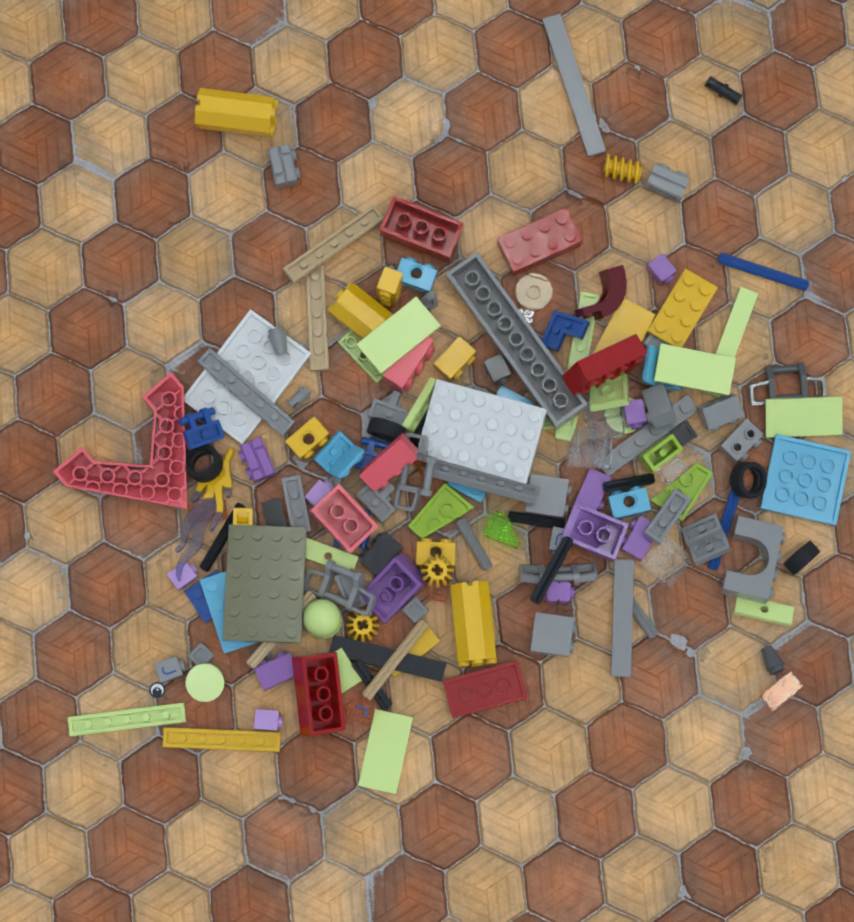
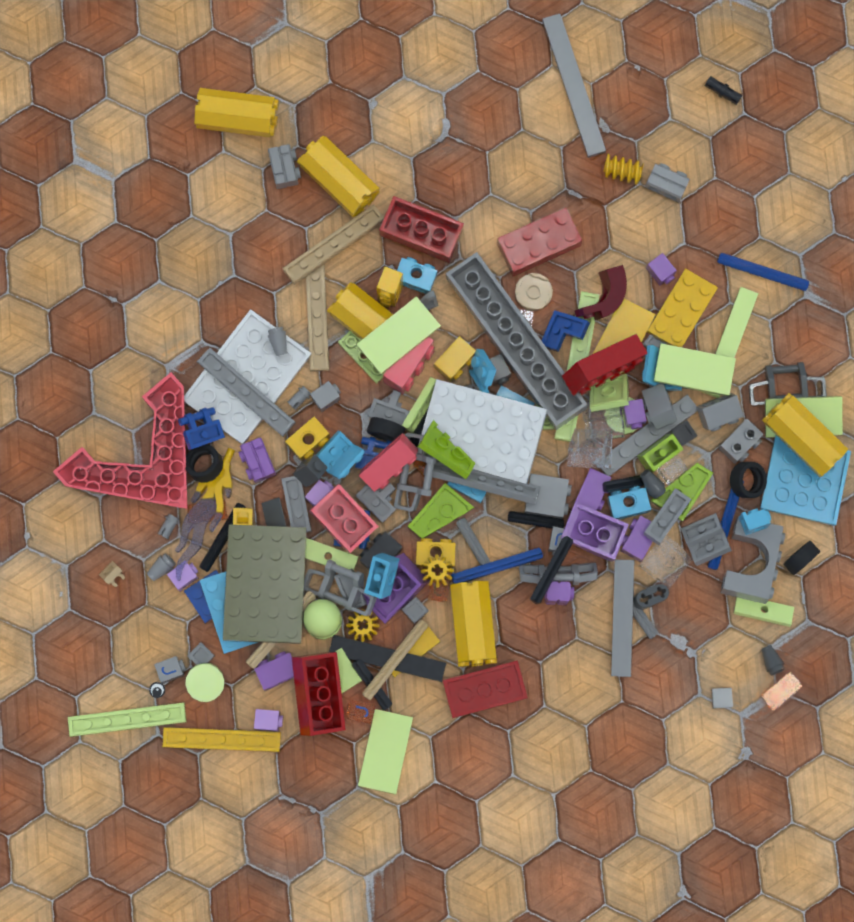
(111, 573): none -> tan tile
(161, 567): none -> light grey cone
(168, 526): none -> light grey pin
(310, 470): none -> dark grey brick
(326, 396): none -> light grey brick
(338, 176): none -> yellow brick
(381, 575): none -> medium azure brick
(439, 447): none -> lime wing
(483, 370): none -> medium azure plate
(497, 566): none -> blue axle
(501, 530): clear neon green slope -> none
(552, 635): light grey piece -> none
(649, 593): none -> dark grey beam
(653, 485): none -> dark grey cone
(722, 698): none -> light grey tile
(755, 520): none -> medium azure brick
(805, 435): none -> yellow brick

